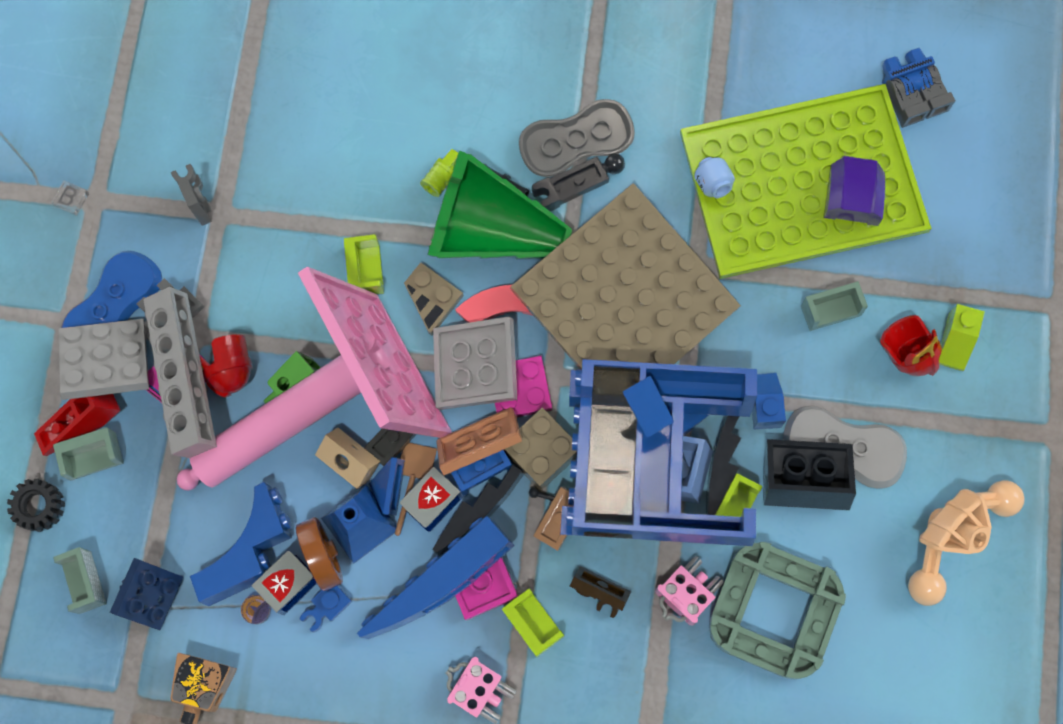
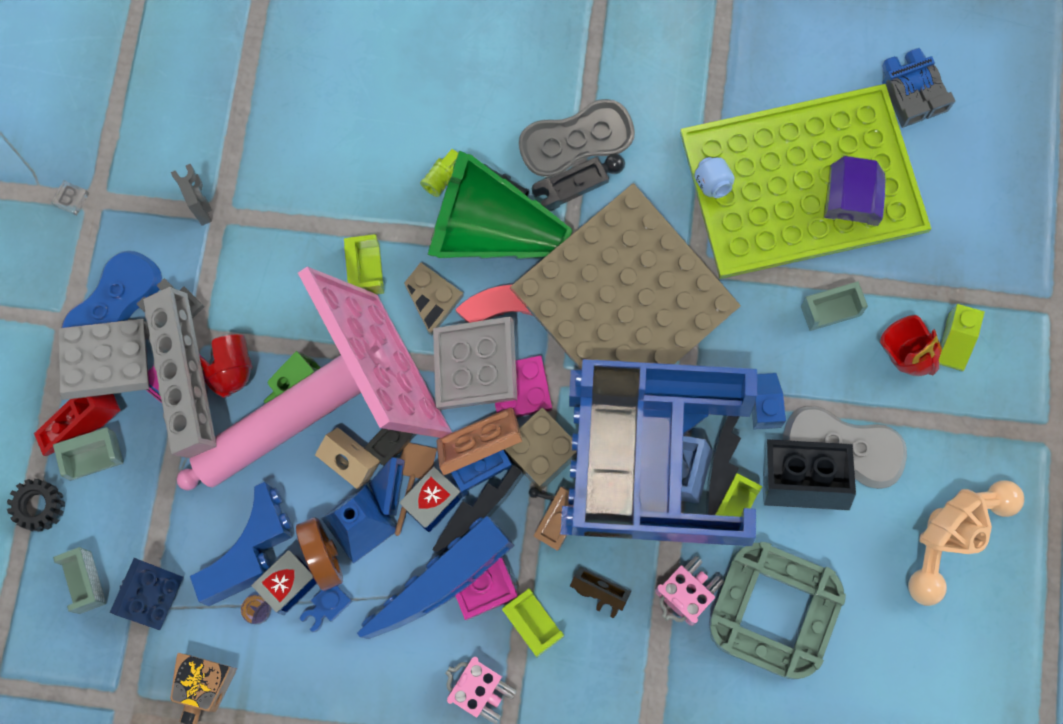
(648, 406): blue sticker -> none

